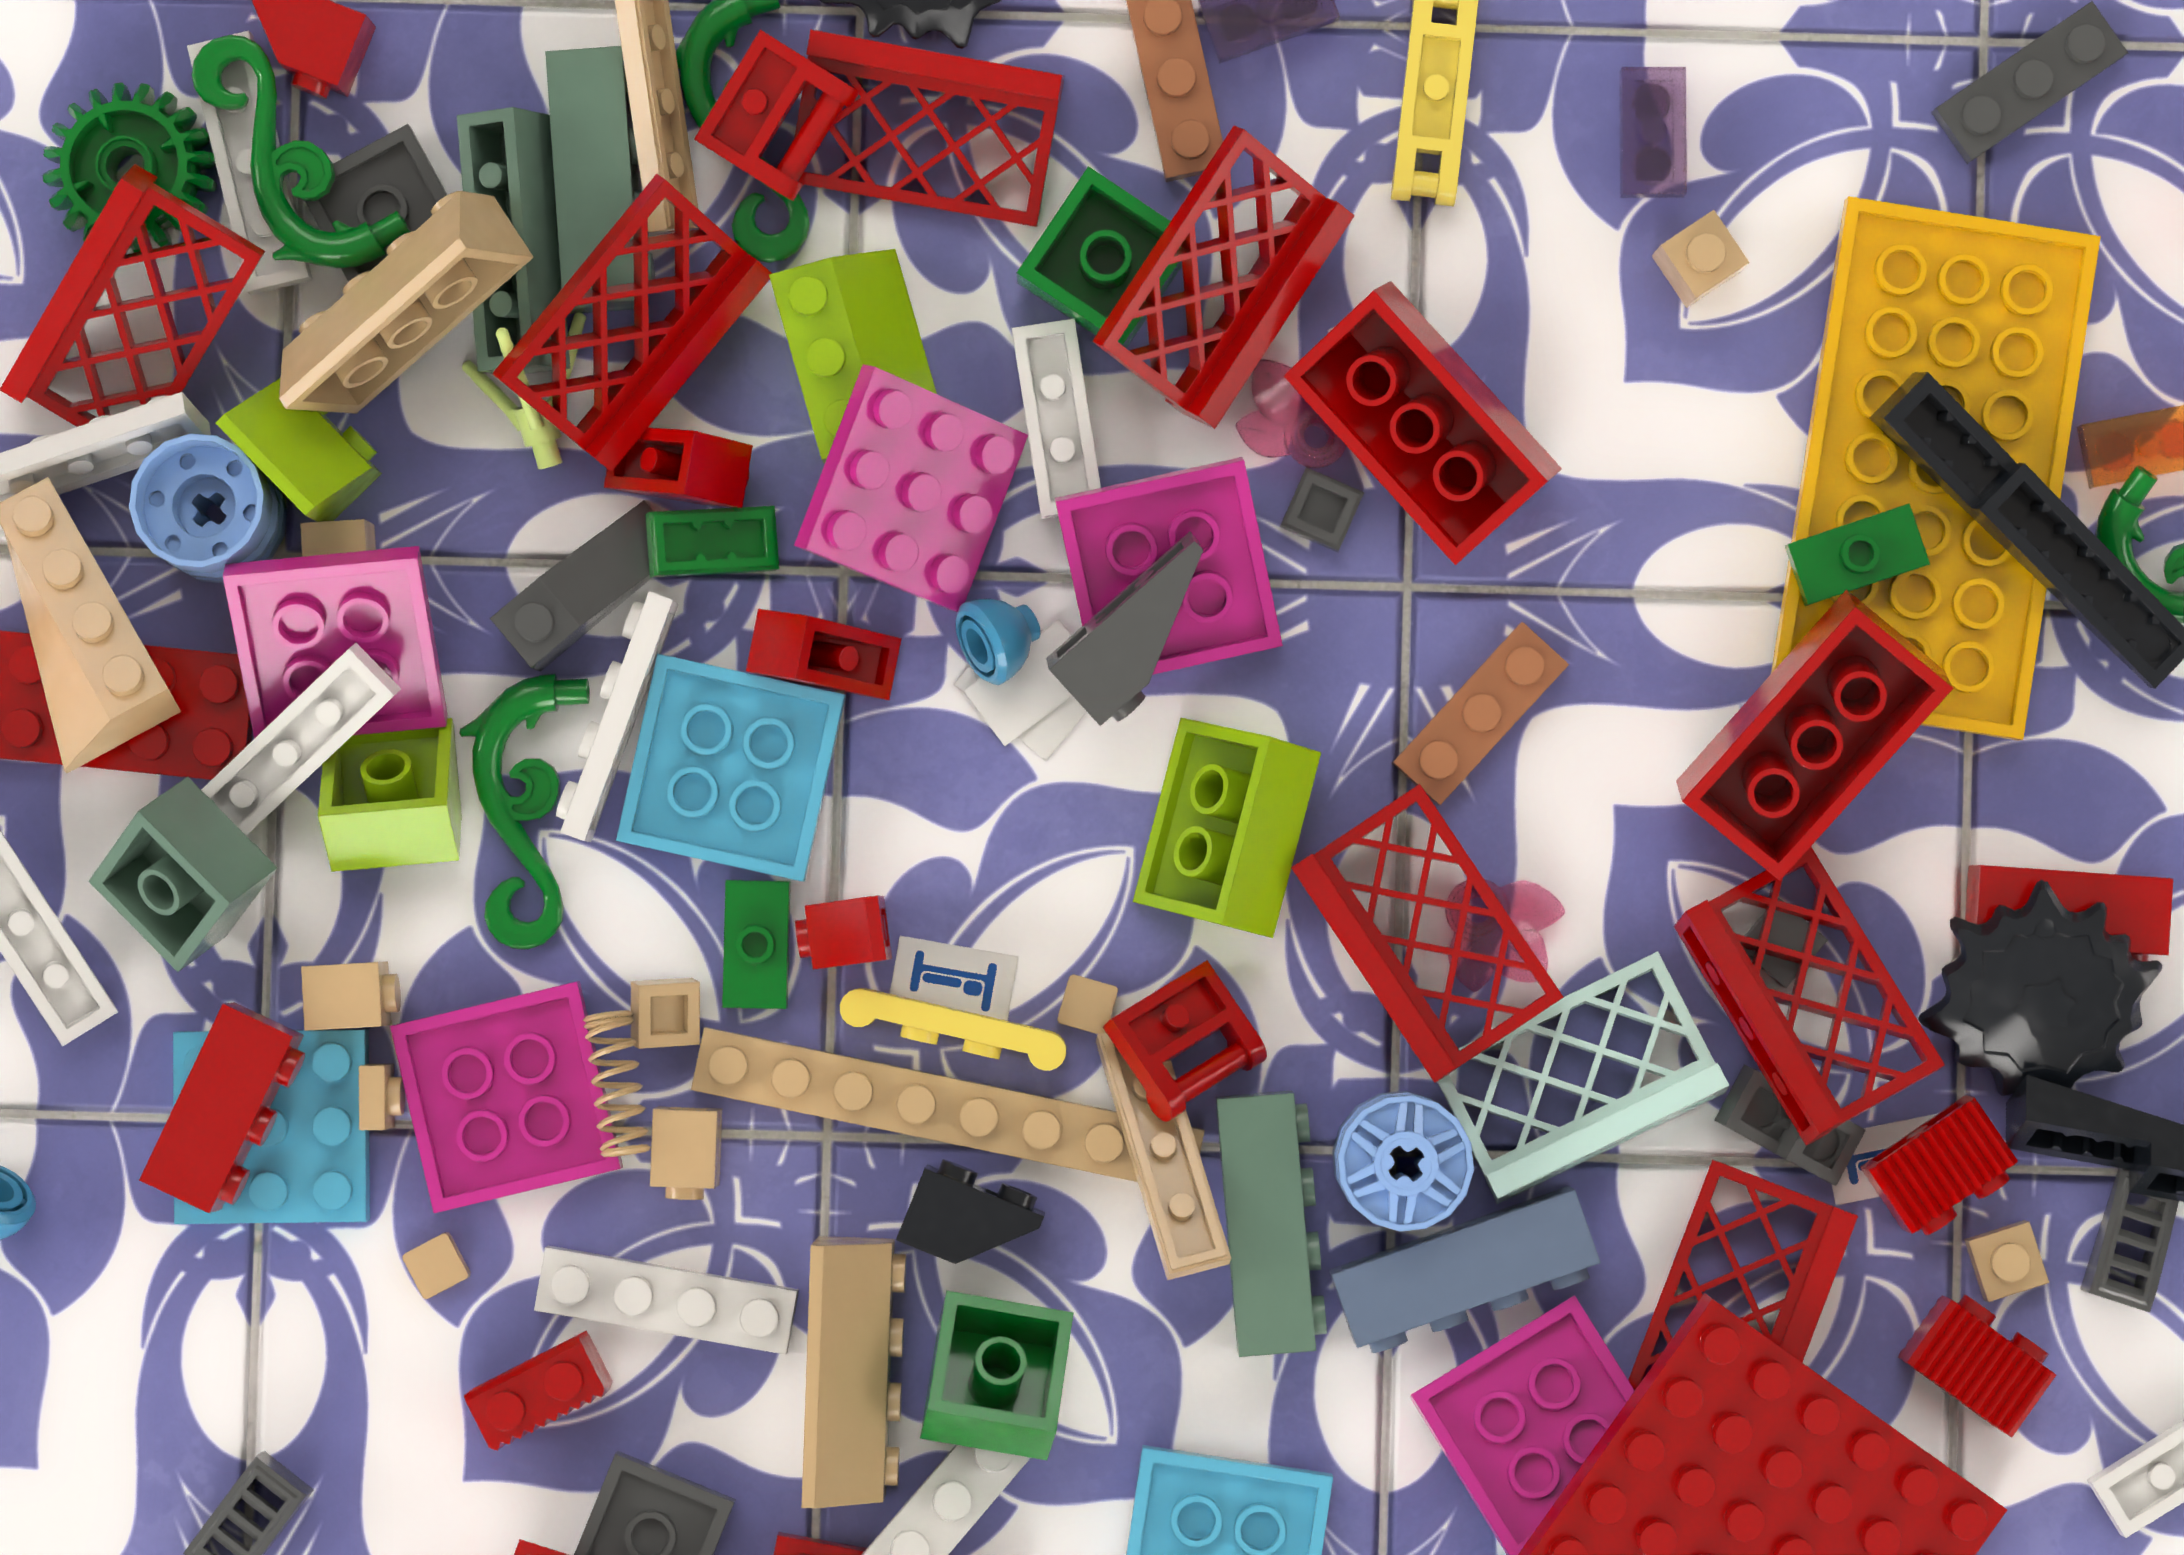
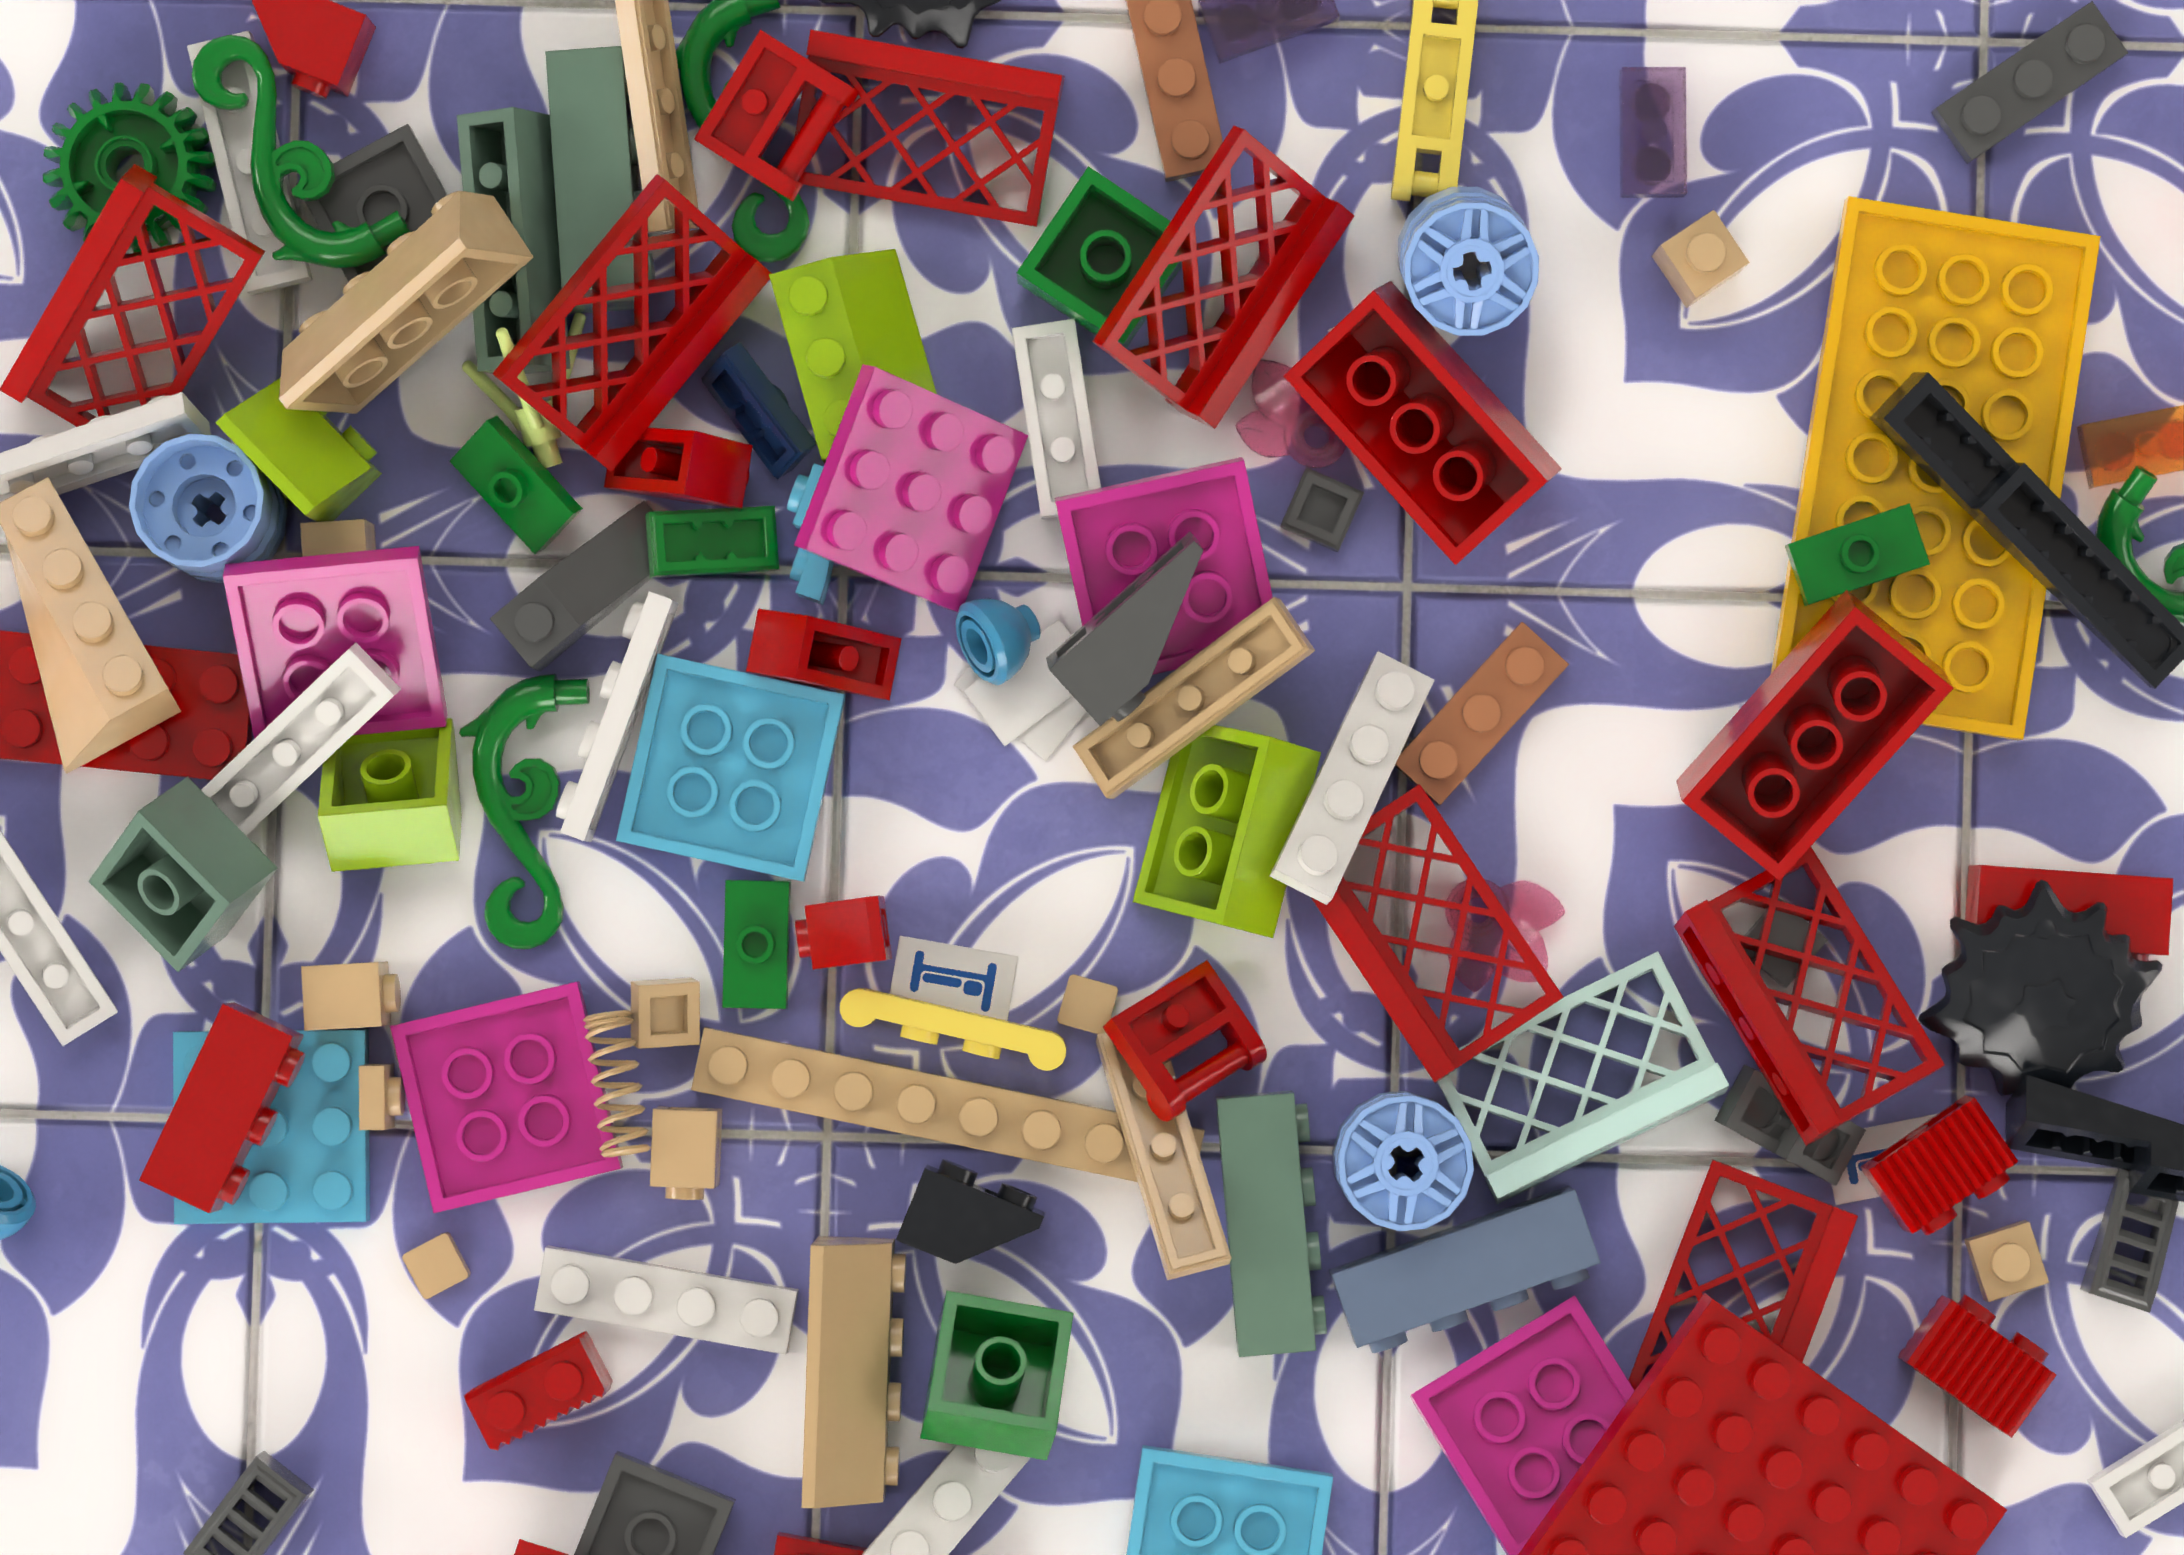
(515, 484): none -> green plate
(758, 410): none -> dark blue plate
(808, 569): none -> medium azure slope
(1194, 698): none -> tan tile
(1352, 778): none -> white plate
(1434, 244): none -> light blue wheel

